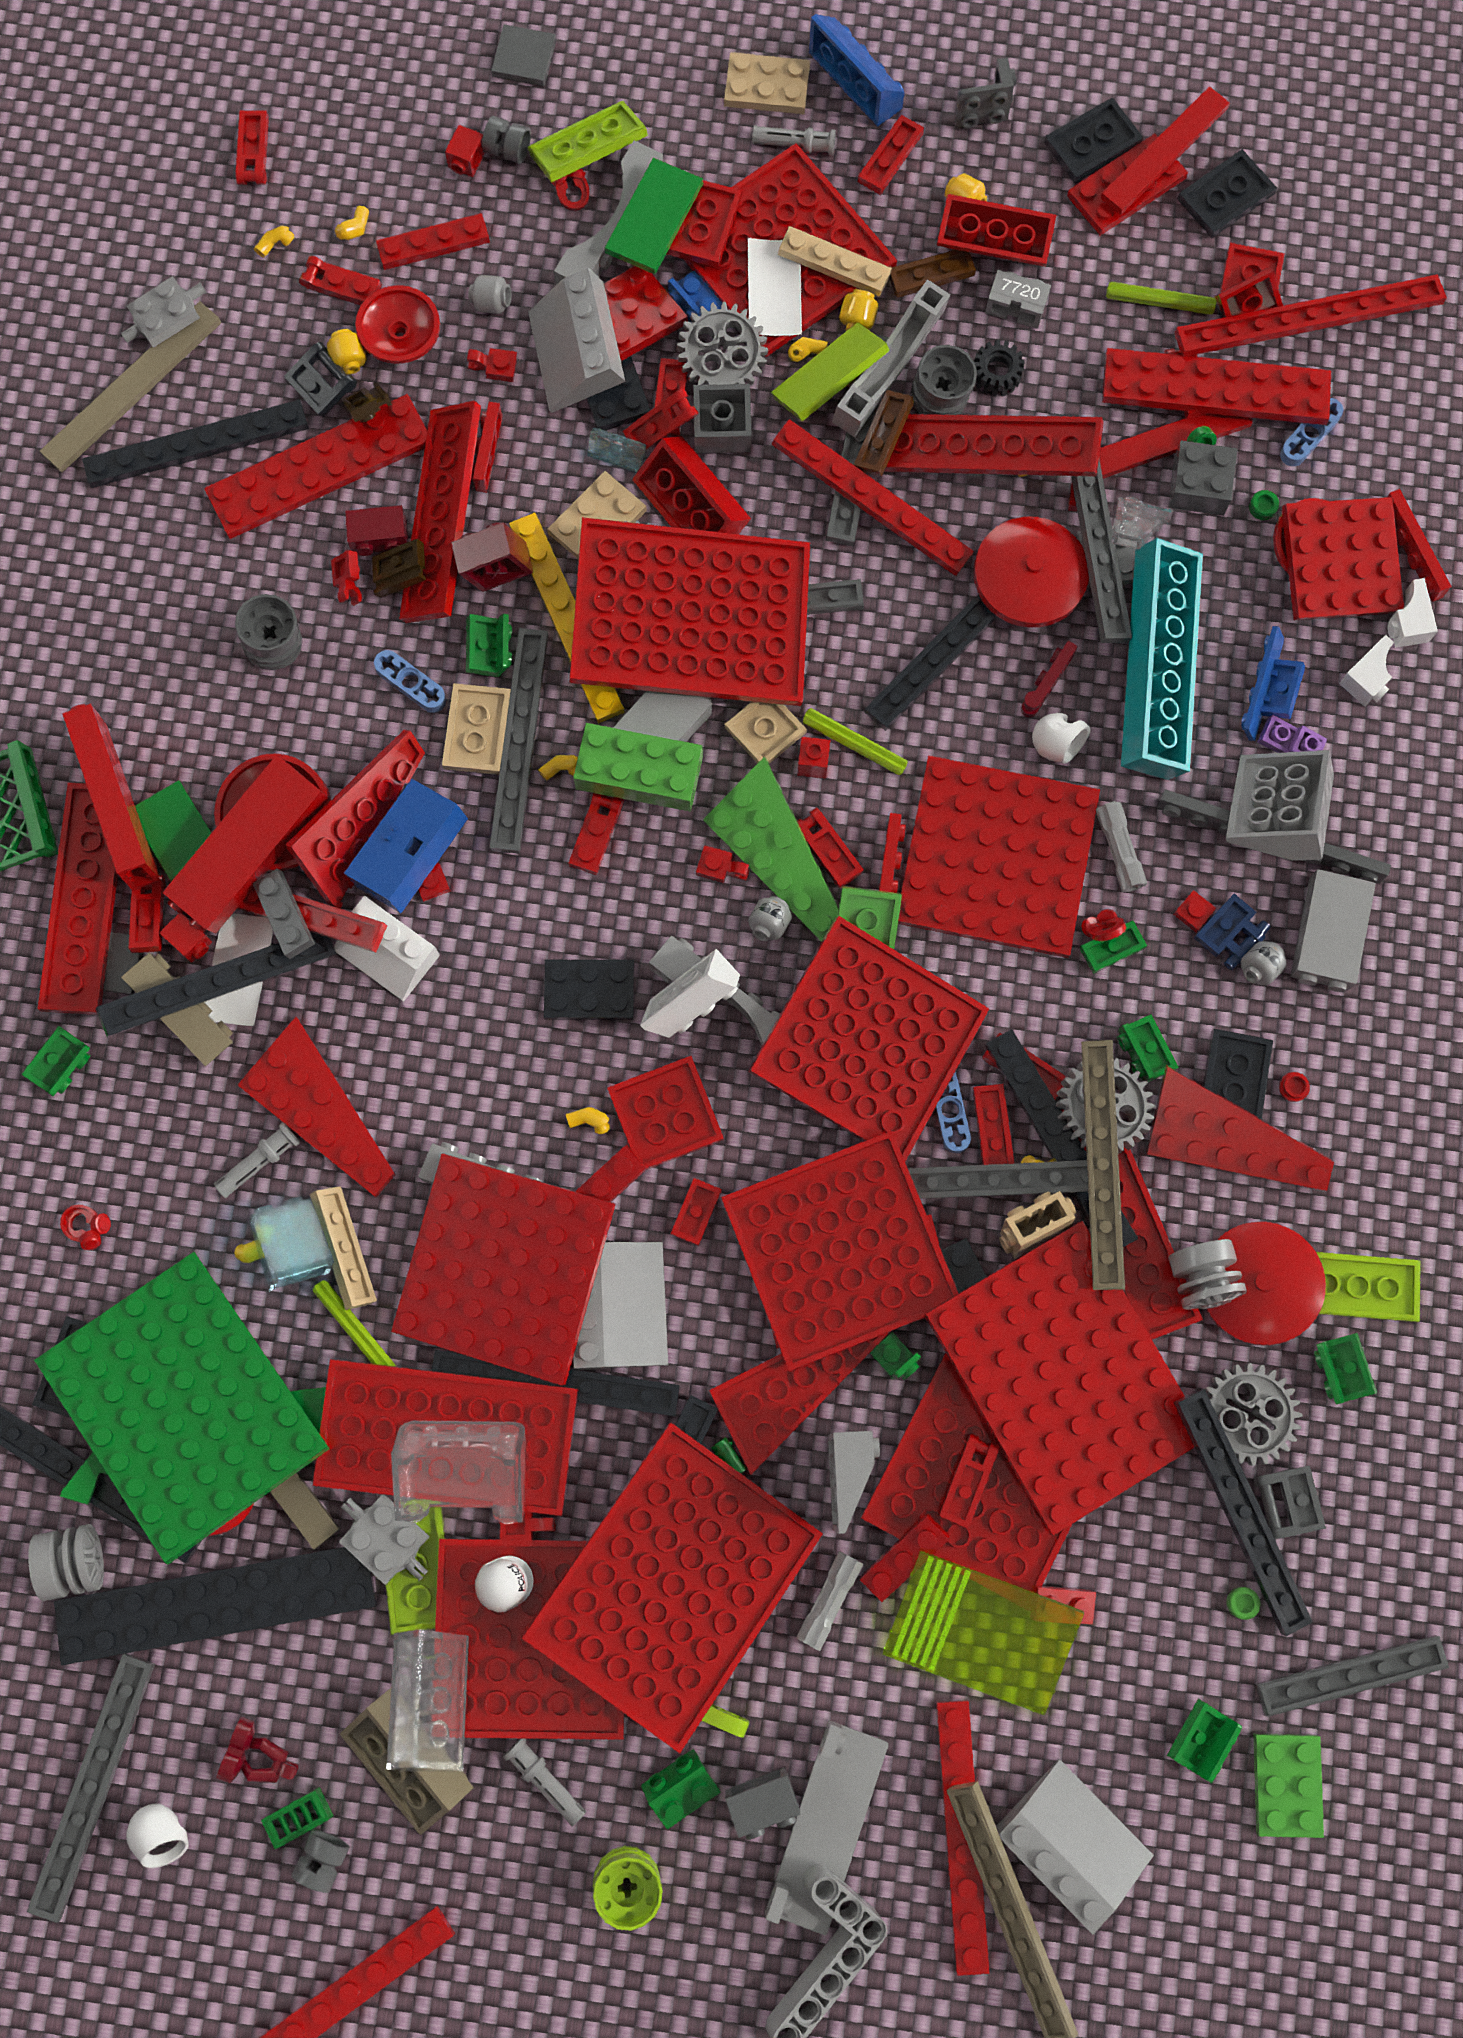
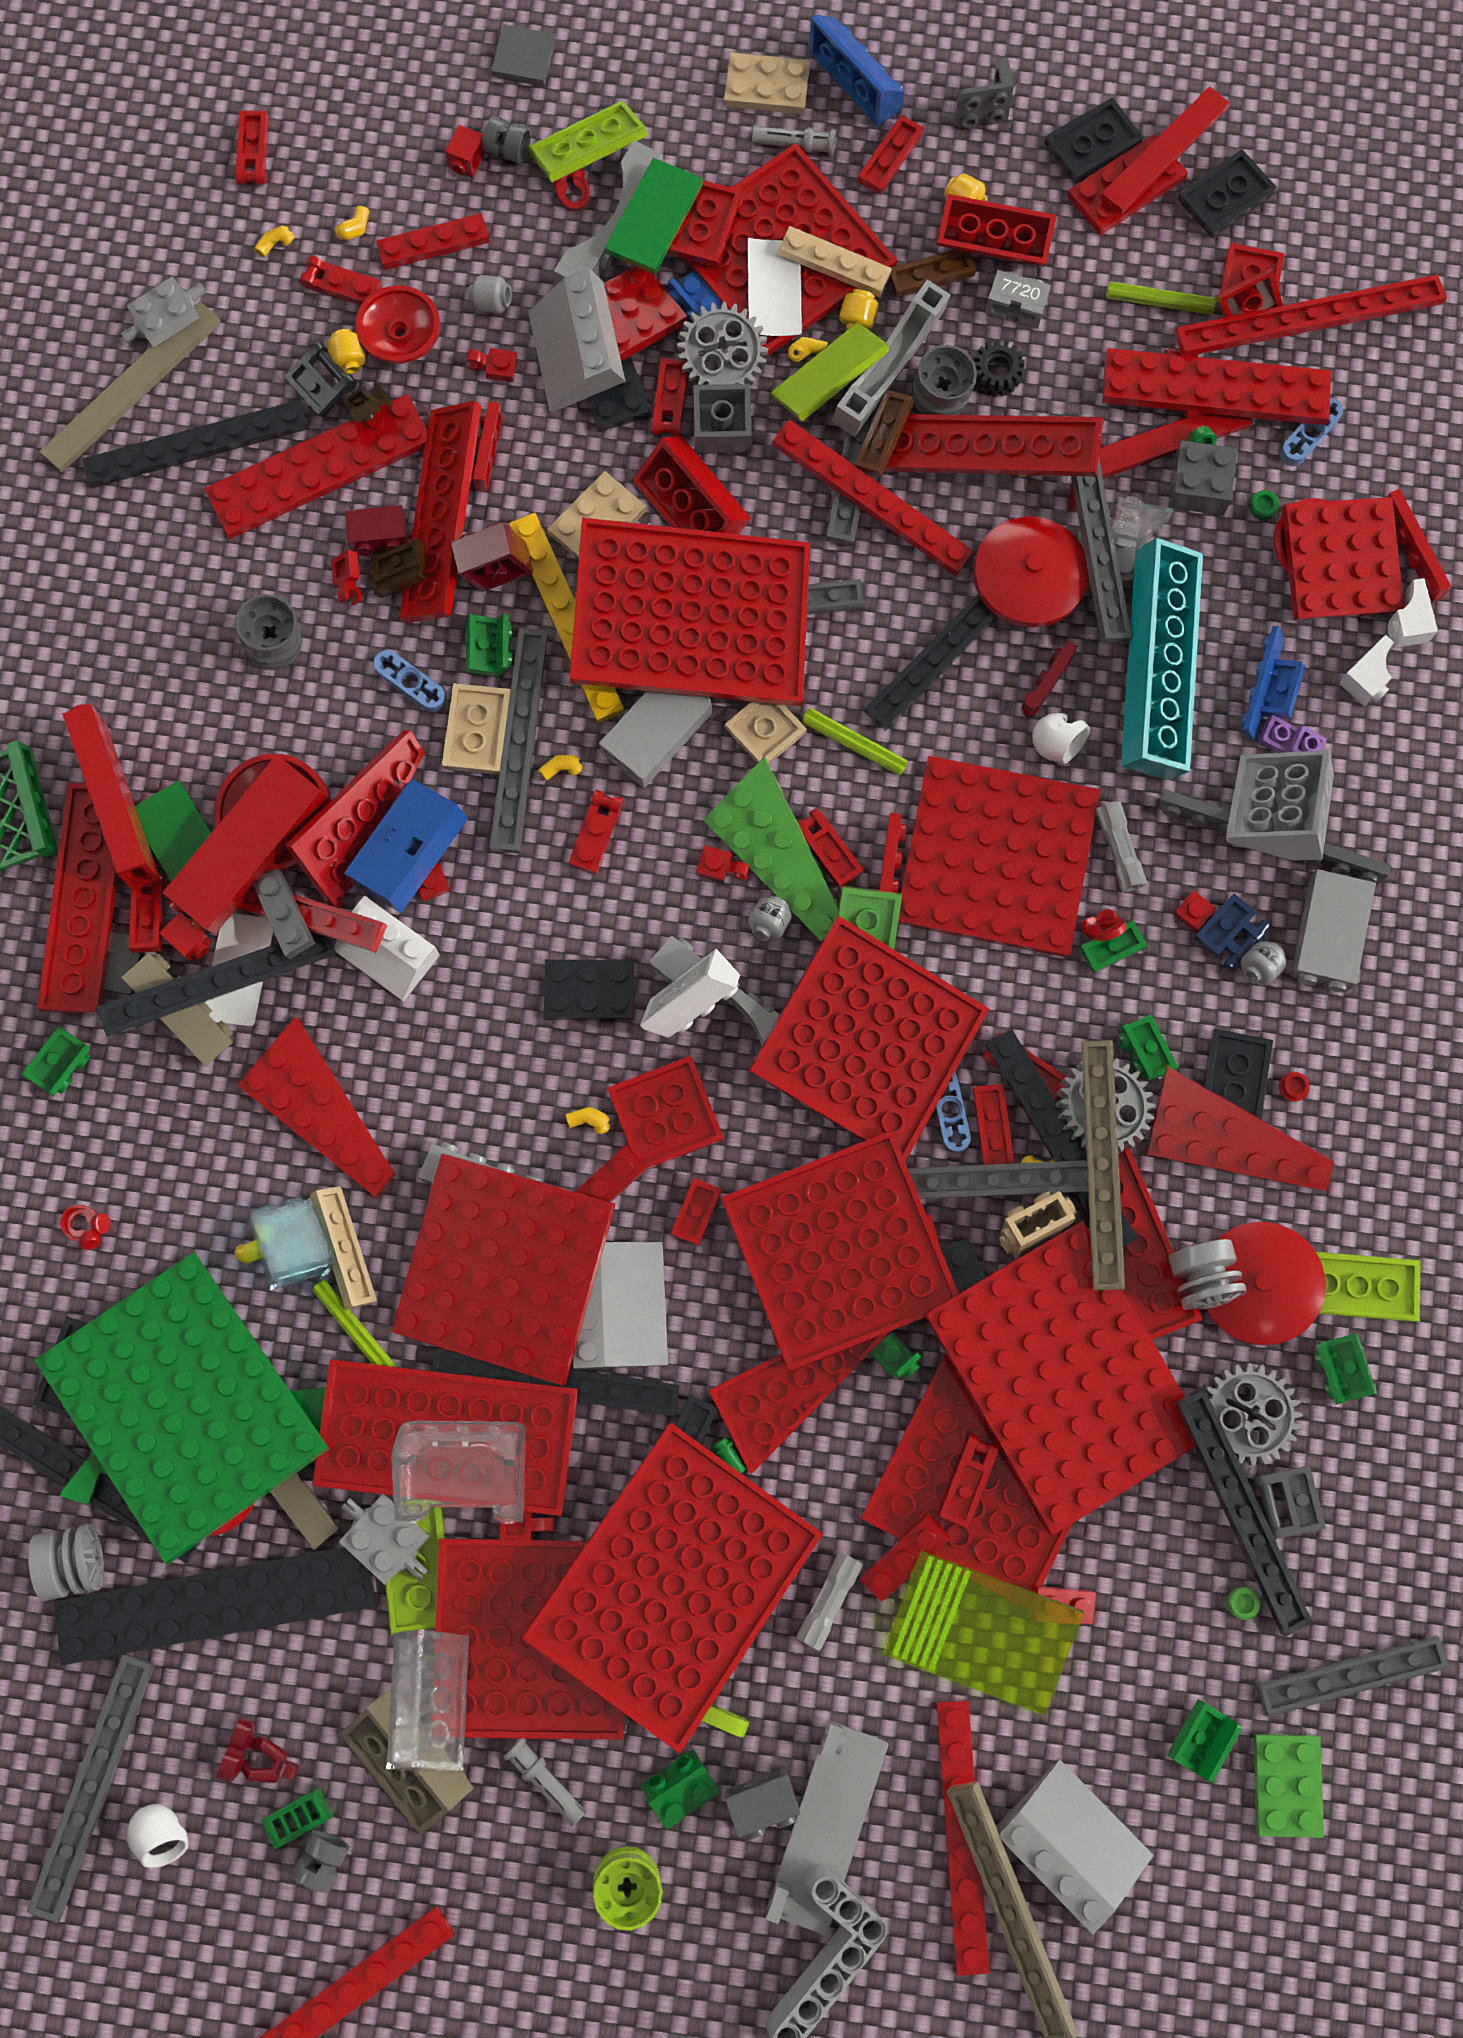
(267, 1151): light grey pin -> none
(504, 1583): white helmet -> none
(616, 449): clear light blue plate -> none
(638, 767): bright green brick -> none
(661, 420): red plate -> none
(813, 757): red brick -> none
(850, 1467): light grey slope -> none

